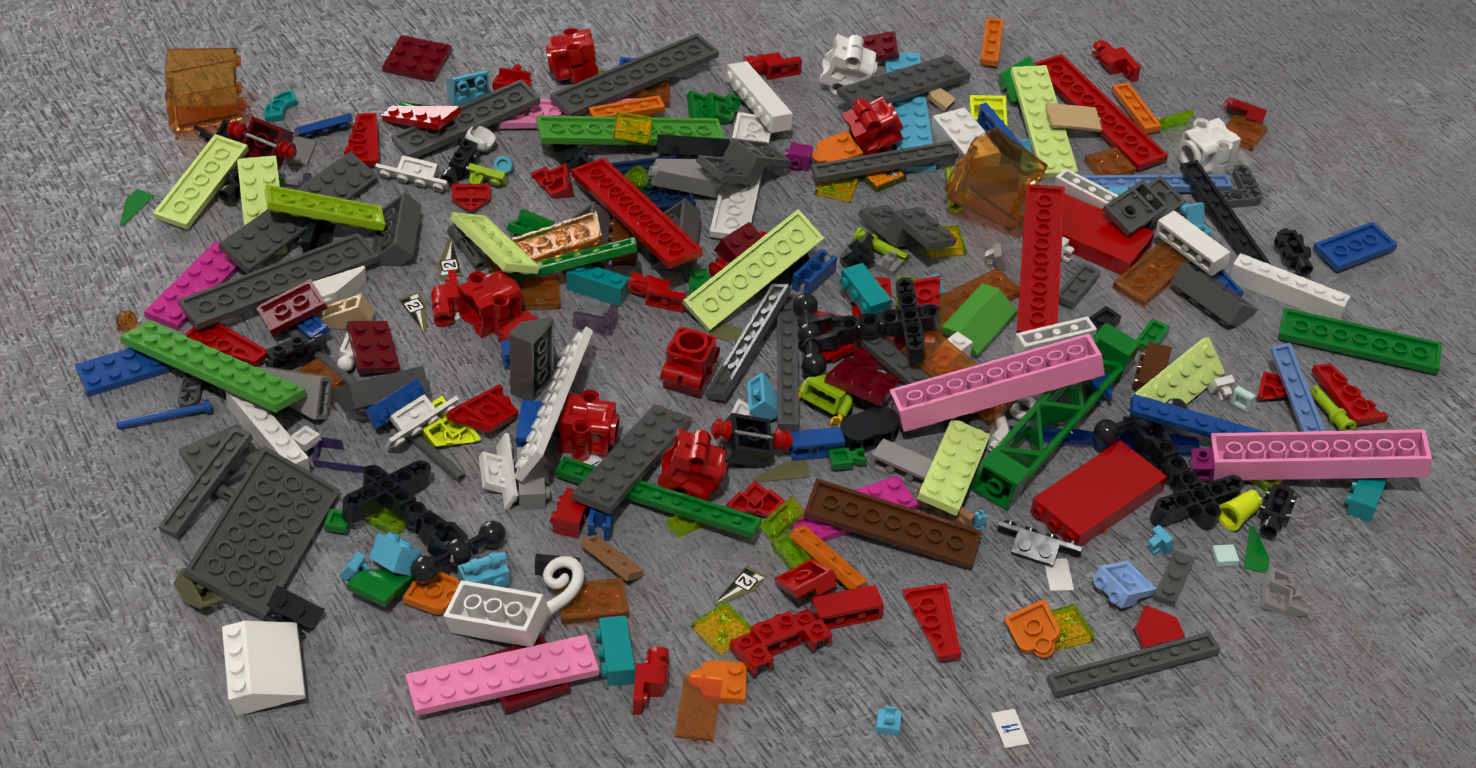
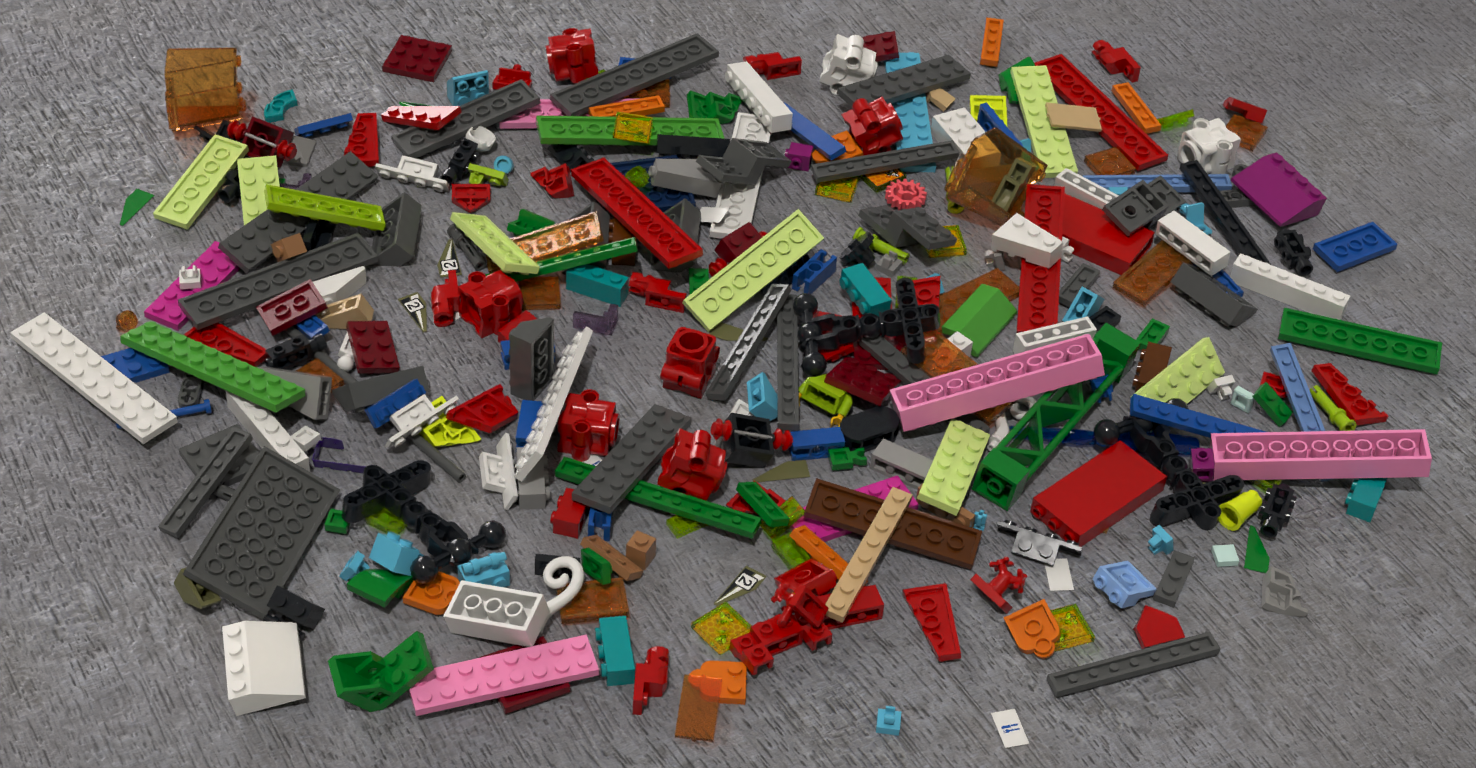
(94, 378): none -> white plate
(189, 278): none -> white tile
(288, 247): none -> medium nougat brick
(378, 681): none -> green bracket
(596, 566): none -> green plate
(641, 549): none -> medium nougat brick
(712, 214): none -> white sticker
(762, 504): none -> green plate
(802, 603): none -> red piece
(815, 136): none -> blue tile
(867, 554): none -> tan plate
(904, 194): none -> coral gear
(1001, 583): none -> red piece
(1013, 183): none -> olive slope
(1028, 241): none -> white wedge
(1085, 304): none -> medium azure slope
(1272, 404): none -> green plate
(1279, 190): none -> magenta slope

